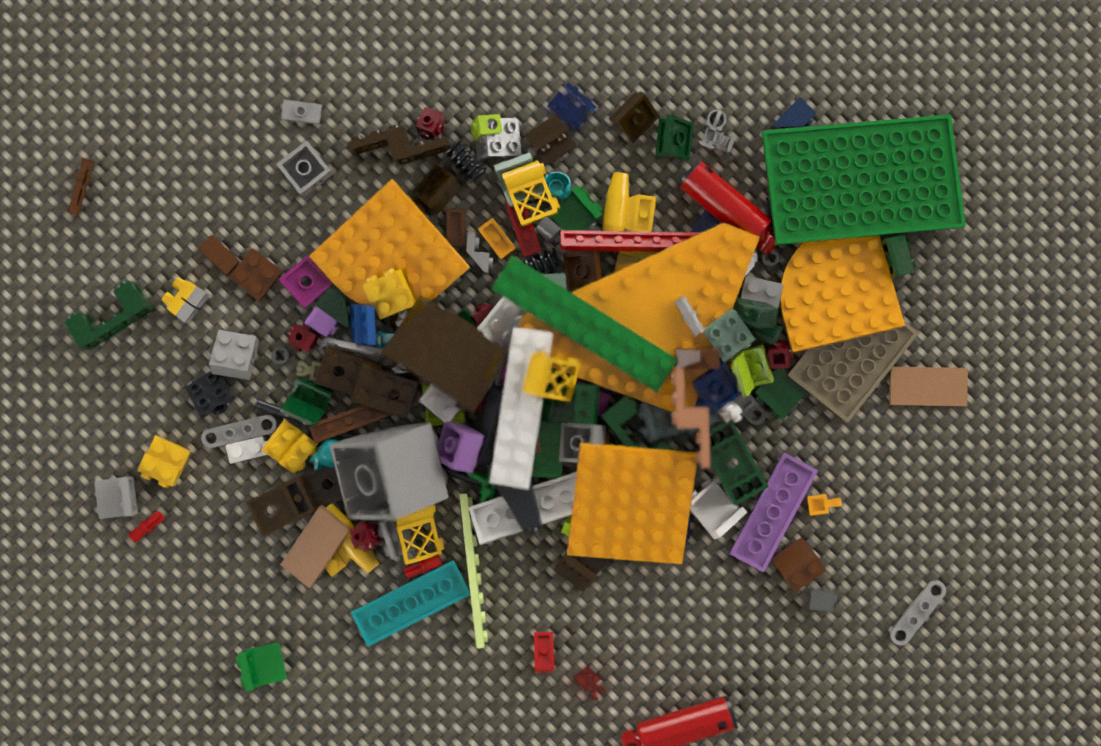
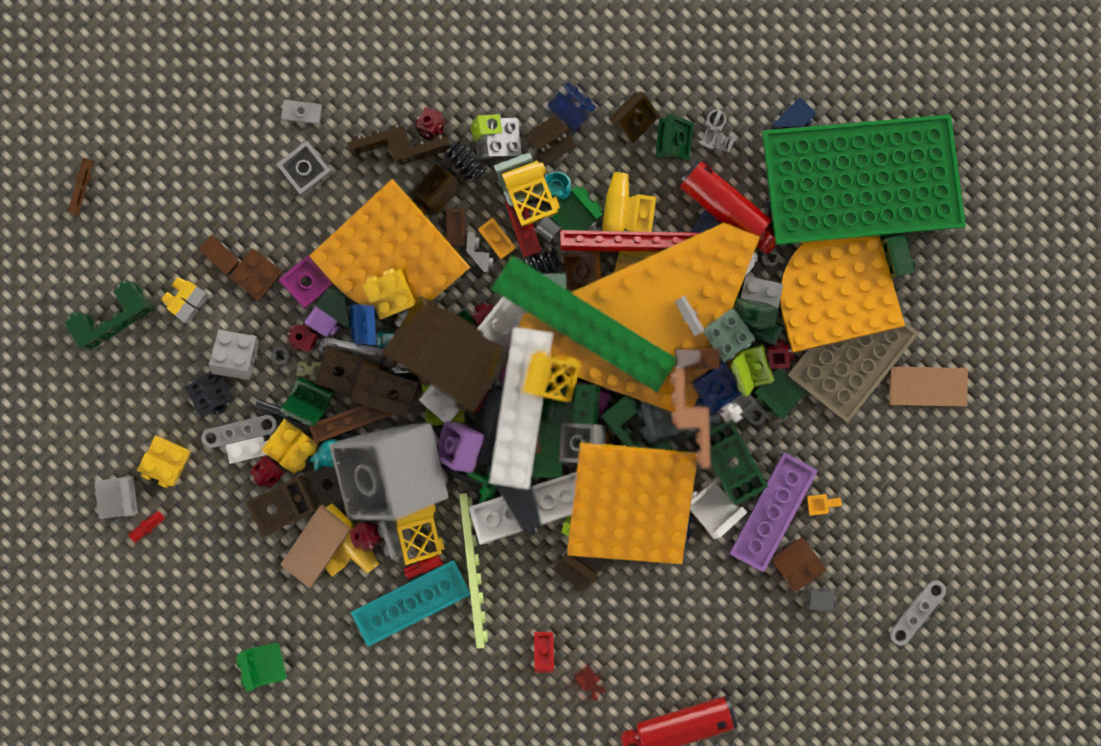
(266, 472): none -> dark red brick

